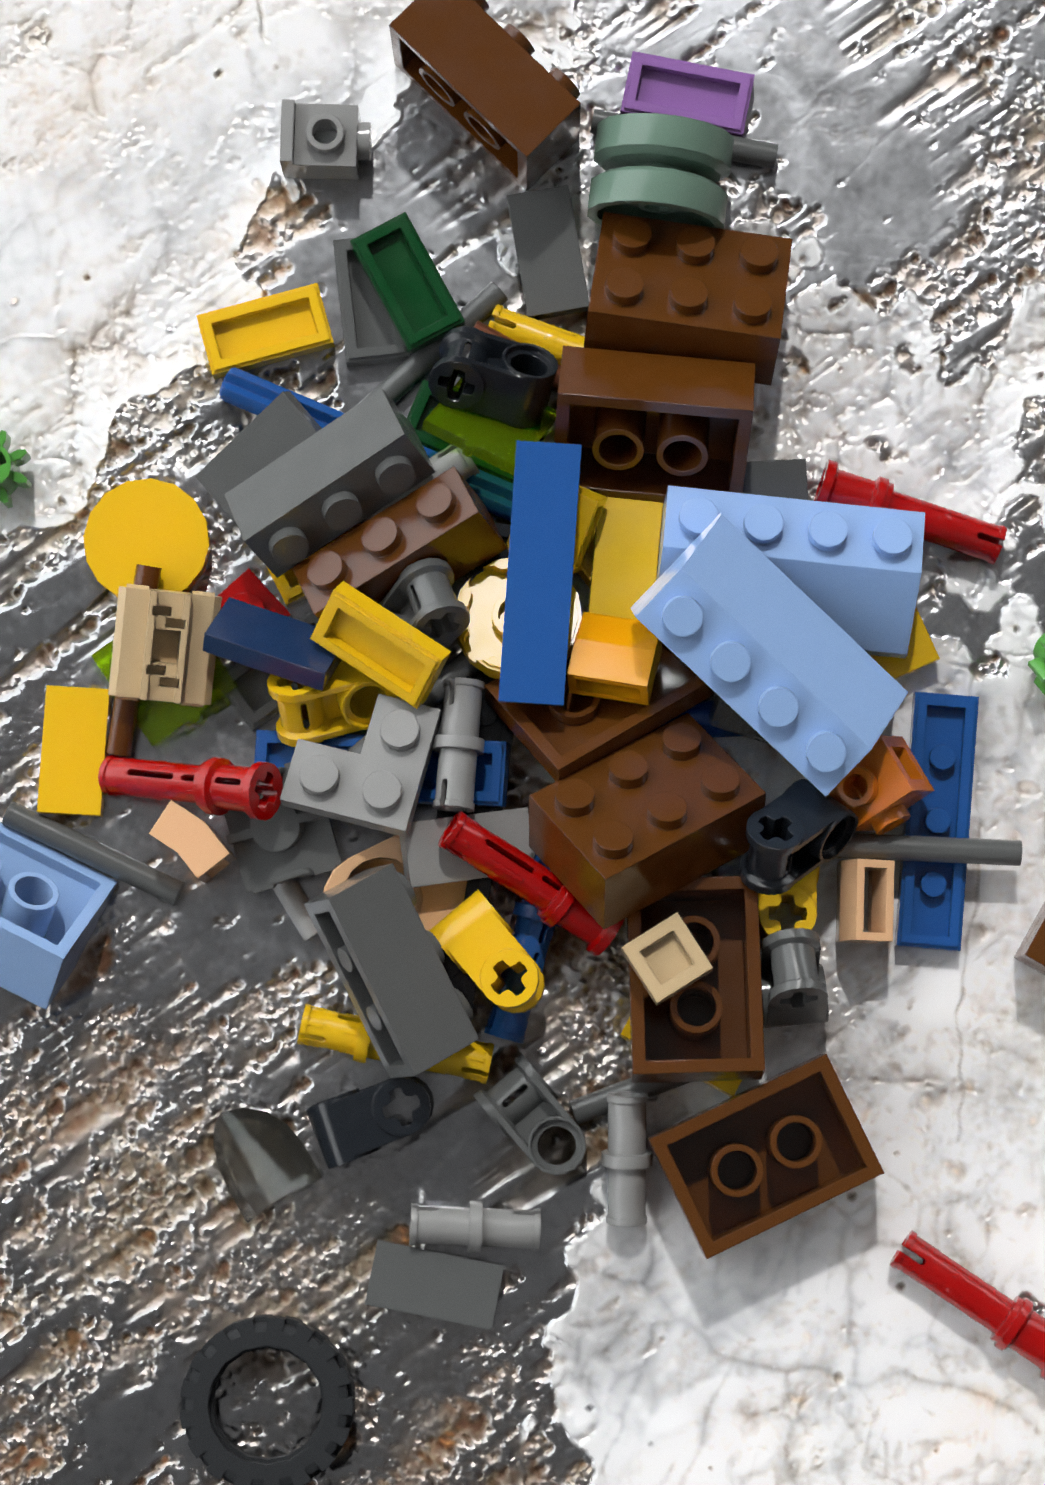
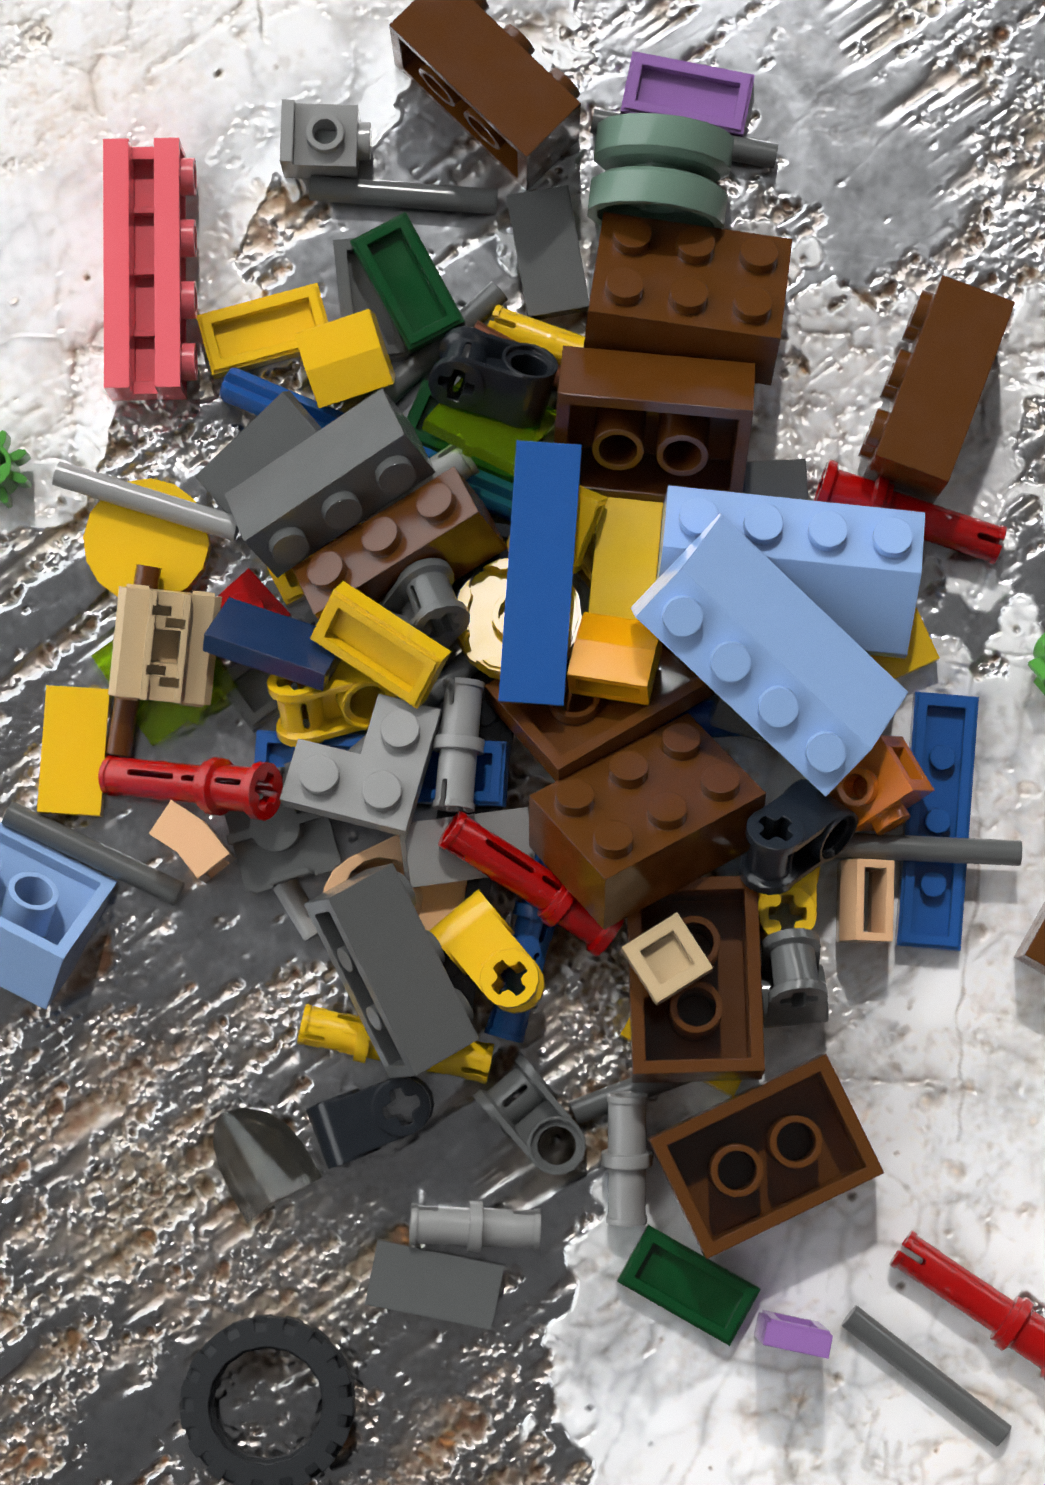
(145, 500): none -> light grey bar
(146, 270): none -> coral brick
(345, 358): none -> yellow piece
(403, 194): none -> dark grey bar
(688, 1284): none -> dark green tile
(793, 1334): none -> medium lavender tile
(926, 1376): none -> dark grey bar
(935, 387): none -> reddish brown brick

